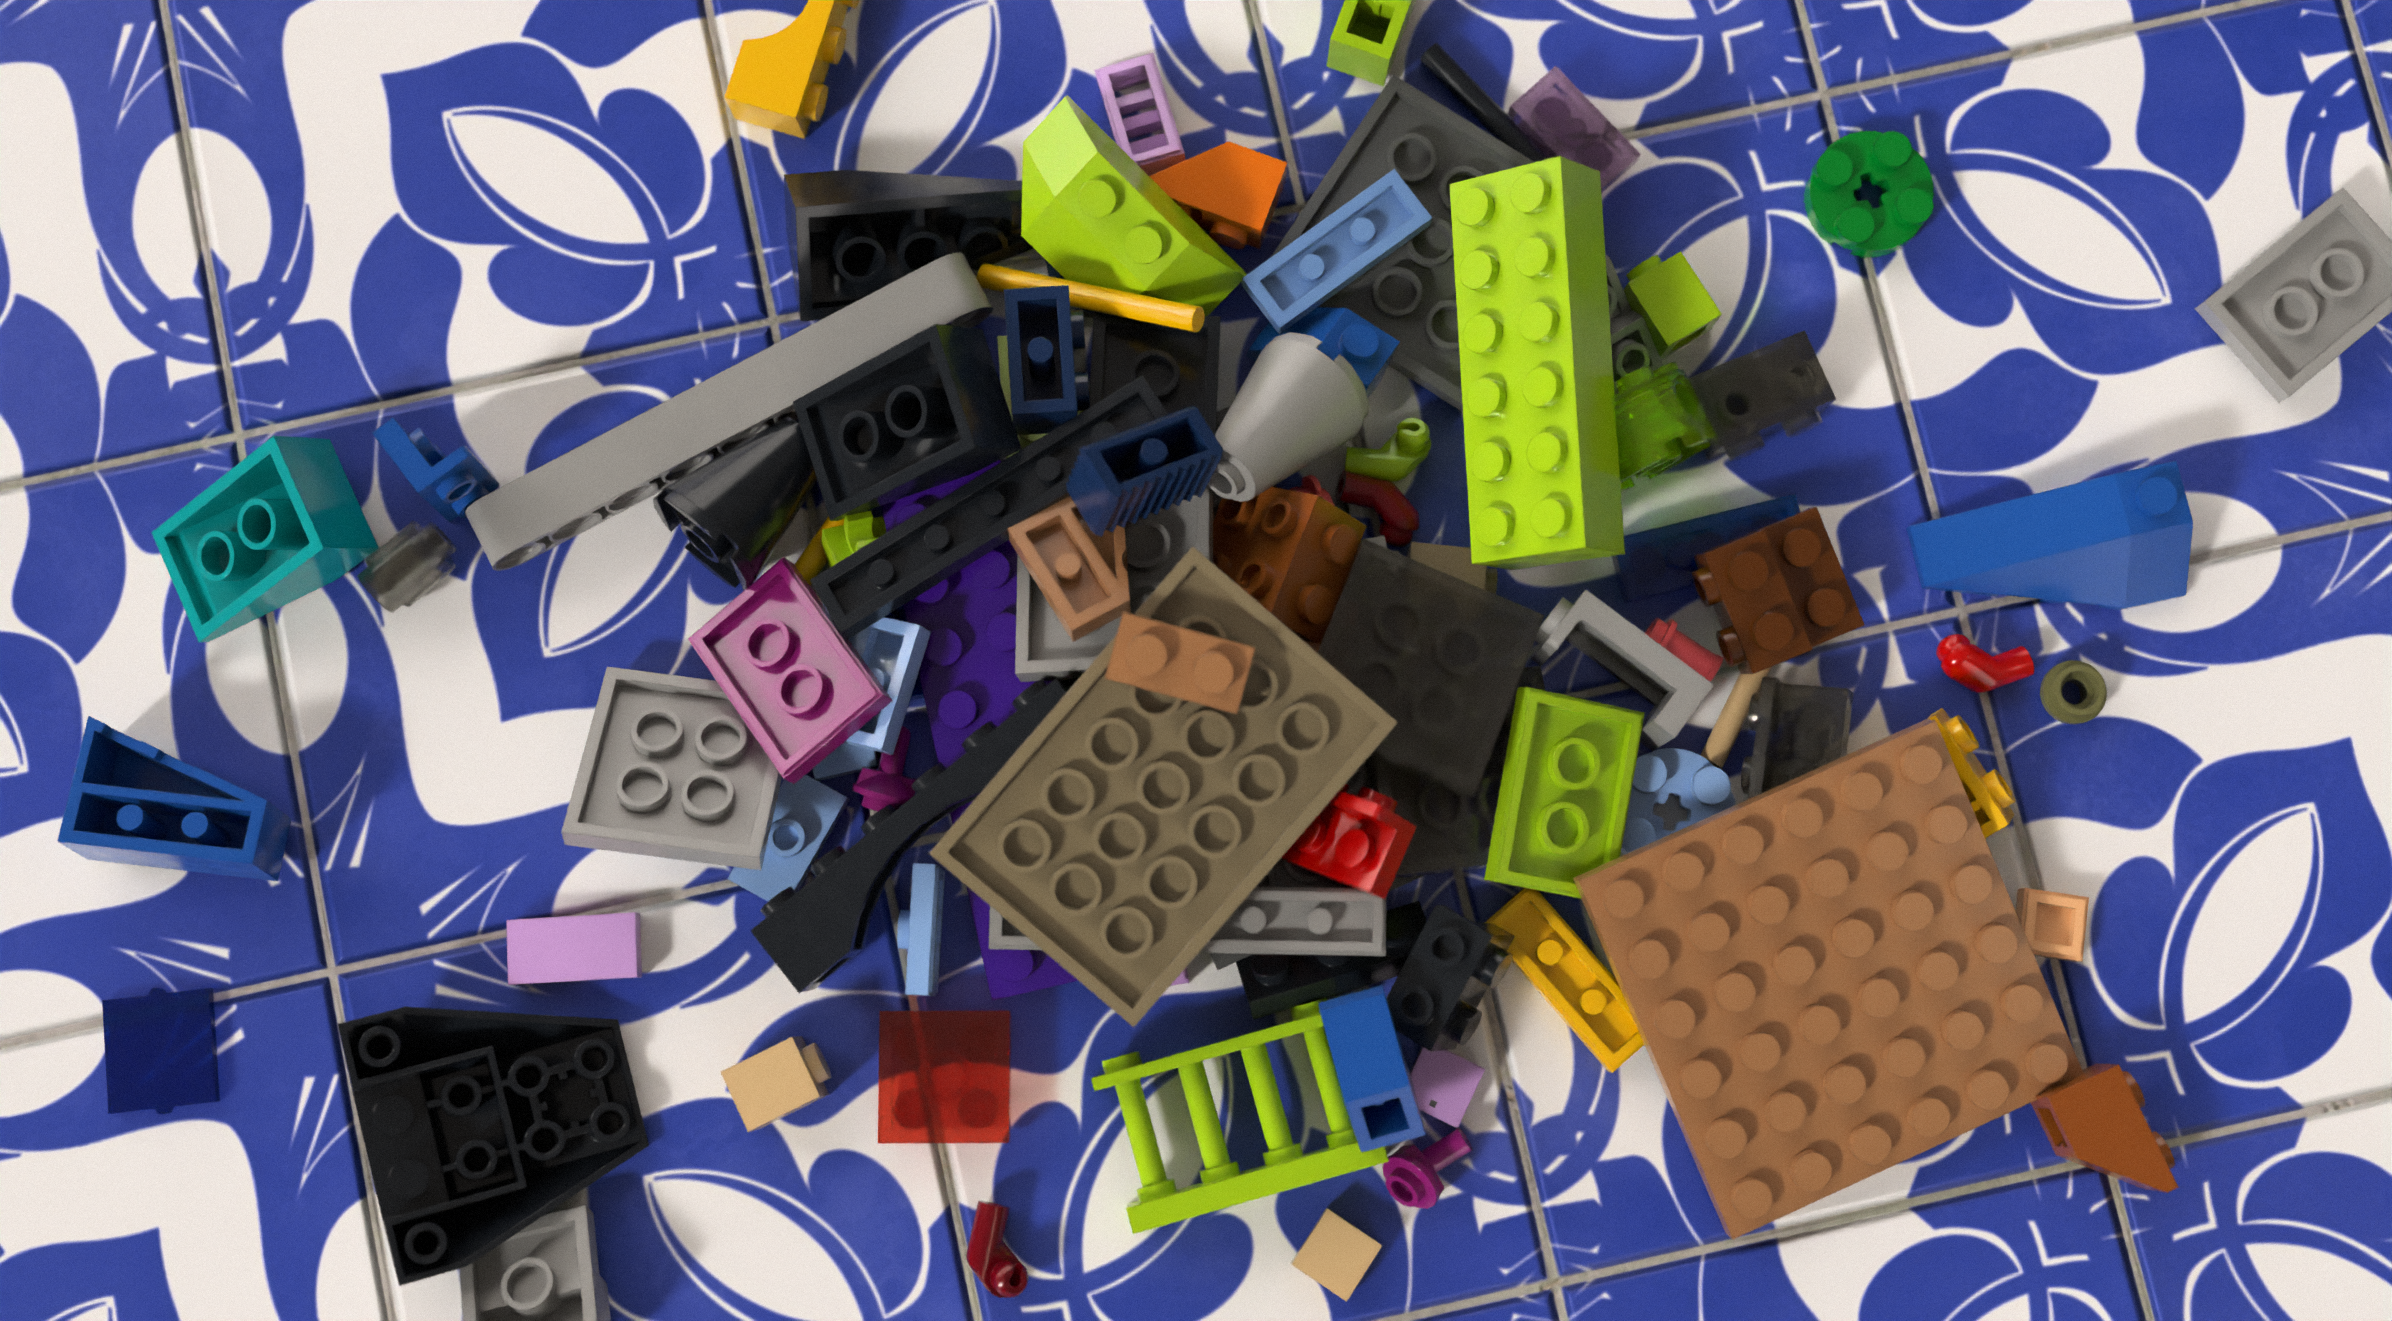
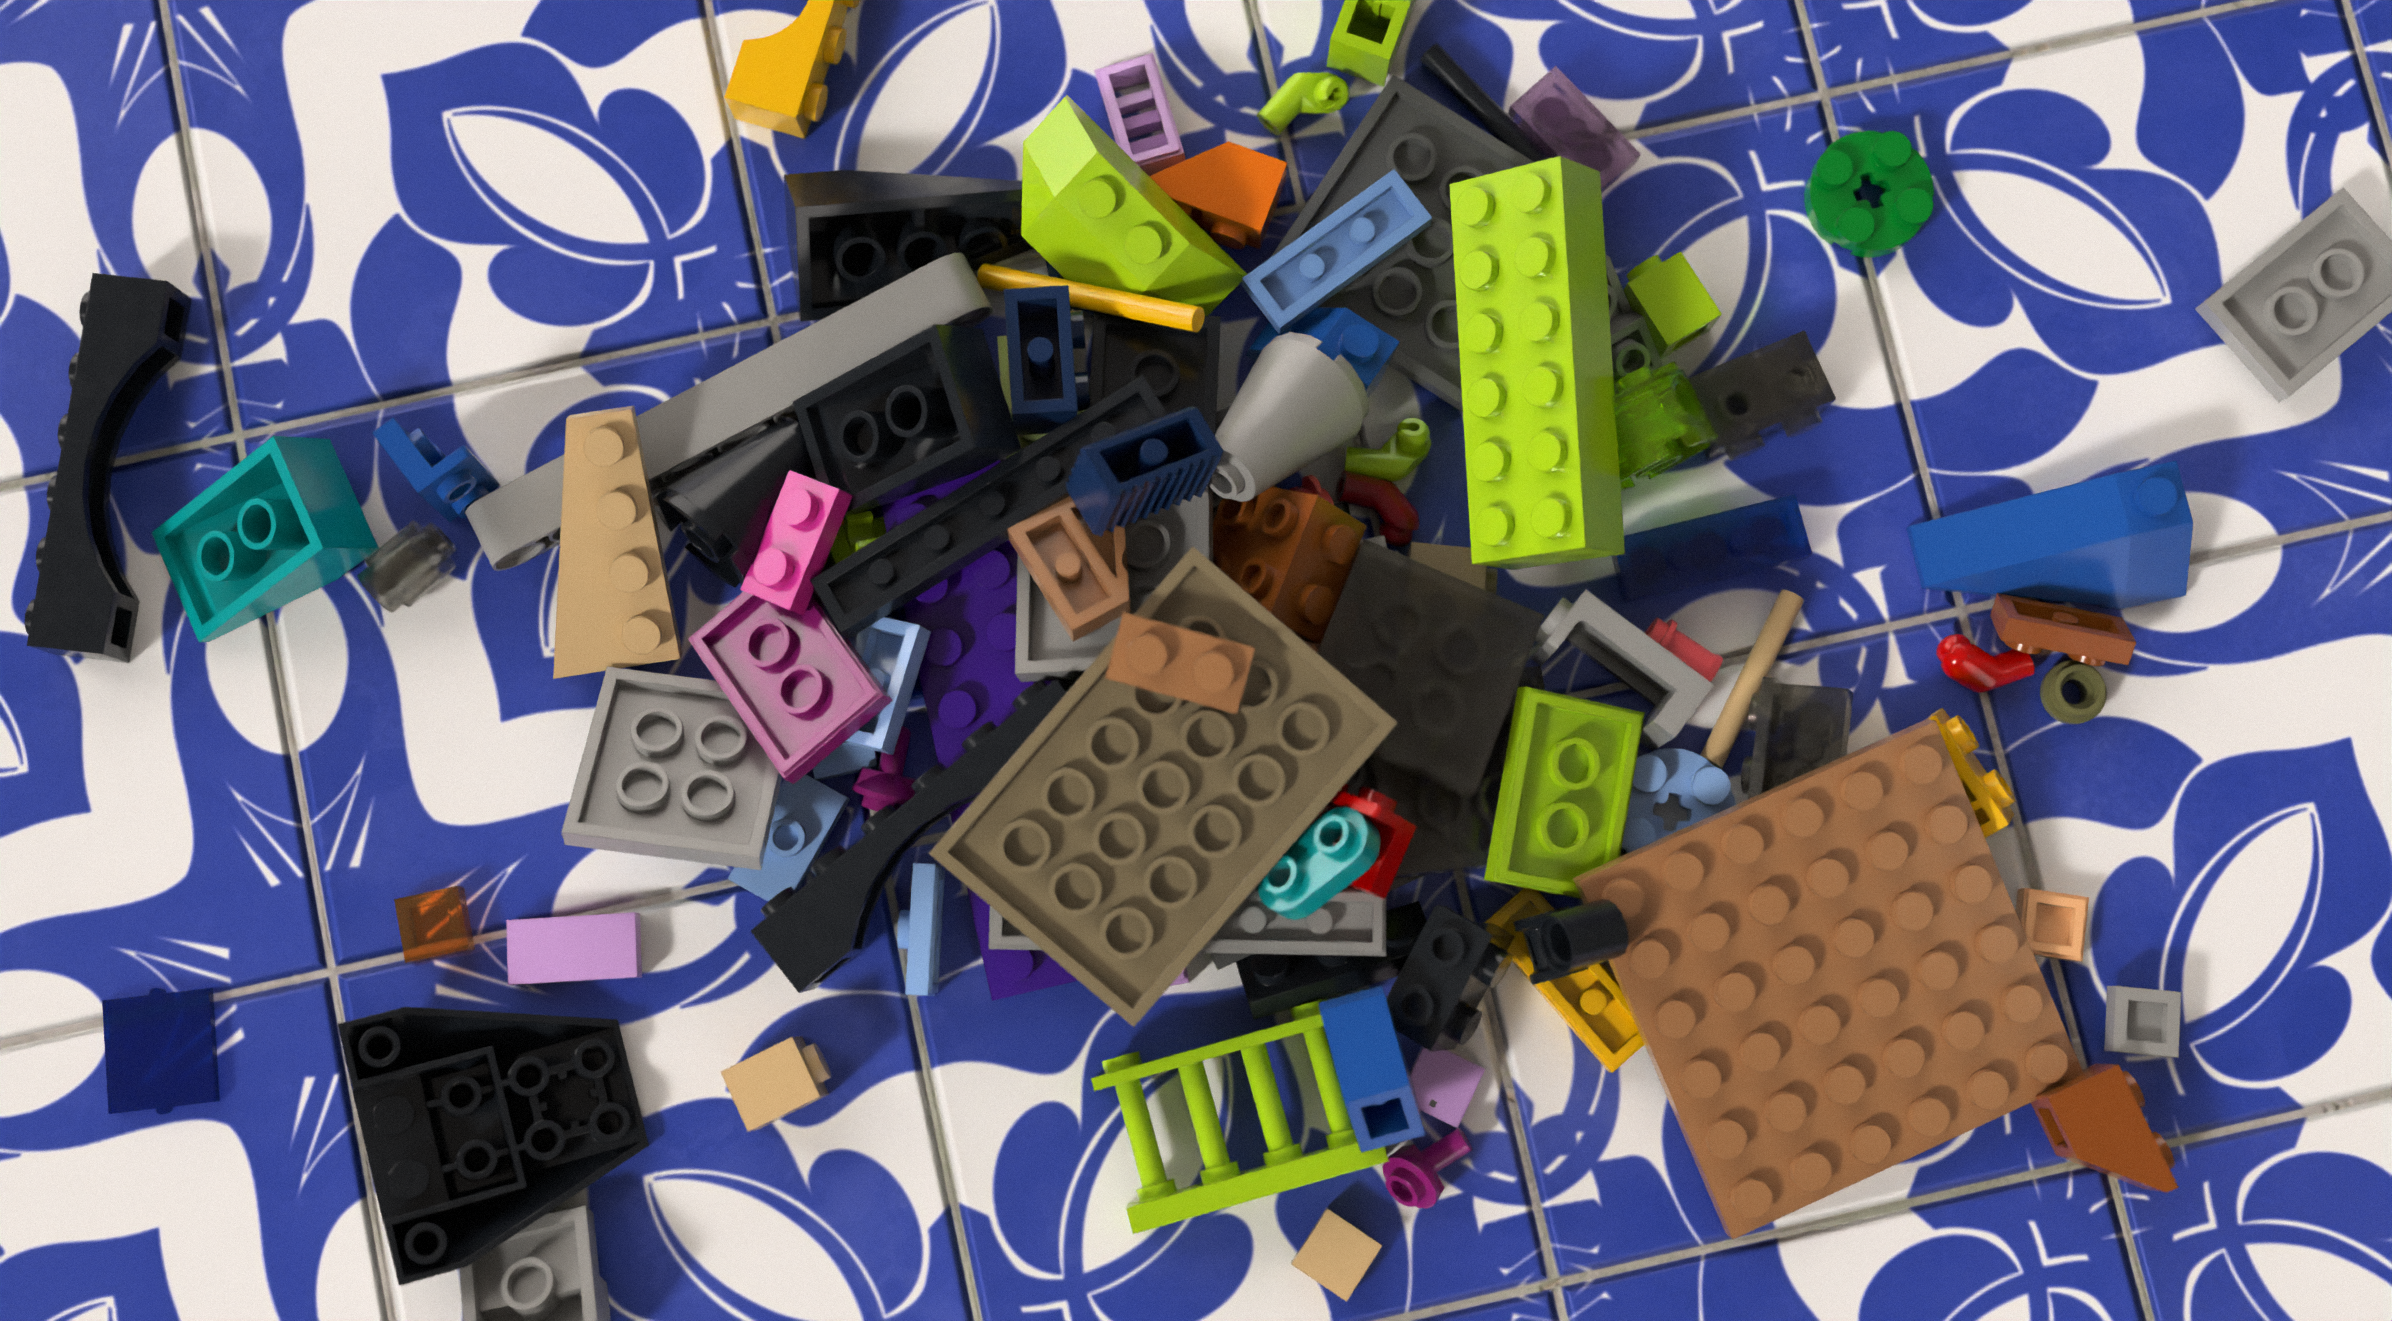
(126, 344): none -> black arch
(162, 813): blue wedge -> none
(434, 924): none -> clear orange tile
(611, 558): none -> tan wing
(796, 542): none -> plate
(944, 1077): clear red plate -> none
(990, 1256): dark red arm -> none
(1303, 95): none -> lime arm
(1318, 867): none -> teal plate
(1573, 938): none -> black piece
(1776, 592): reddish brown plate -> none
(2080, 633): none -> dark orange plate
(2142, 1021): none -> light grey plate

